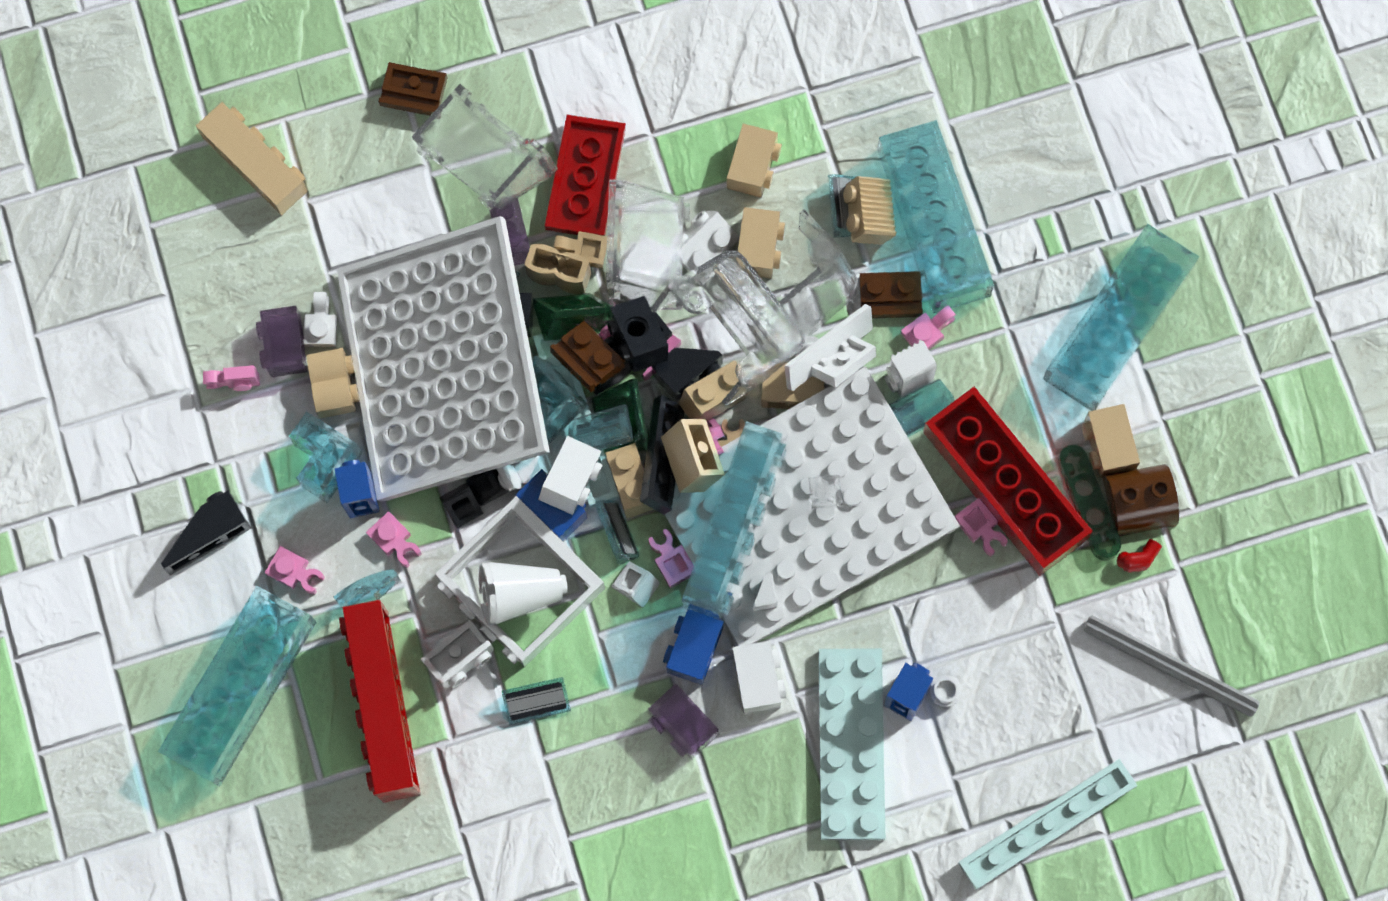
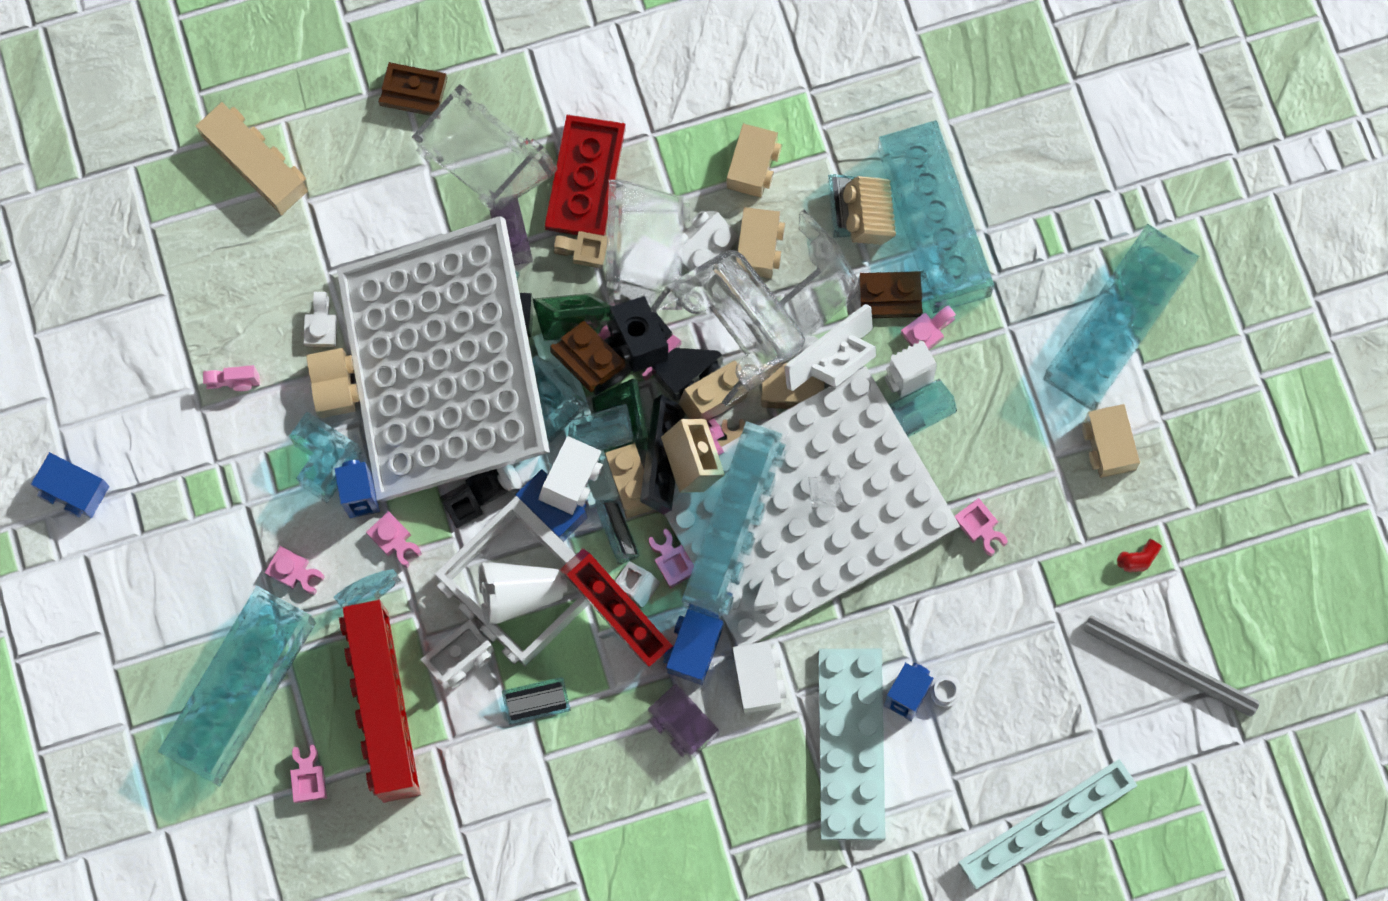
(69, 485): none -> blue brick
(210, 528): black slope -> none
(282, 341): clear purple brick -> none
(307, 781): none -> bright pink plate
(549, 267): tan brick -> none
(616, 607): none -> red brick
(1007, 481): red brick -> none
(1093, 501): clear green beam -> none
(1142, 499): reddish brown brick -> none

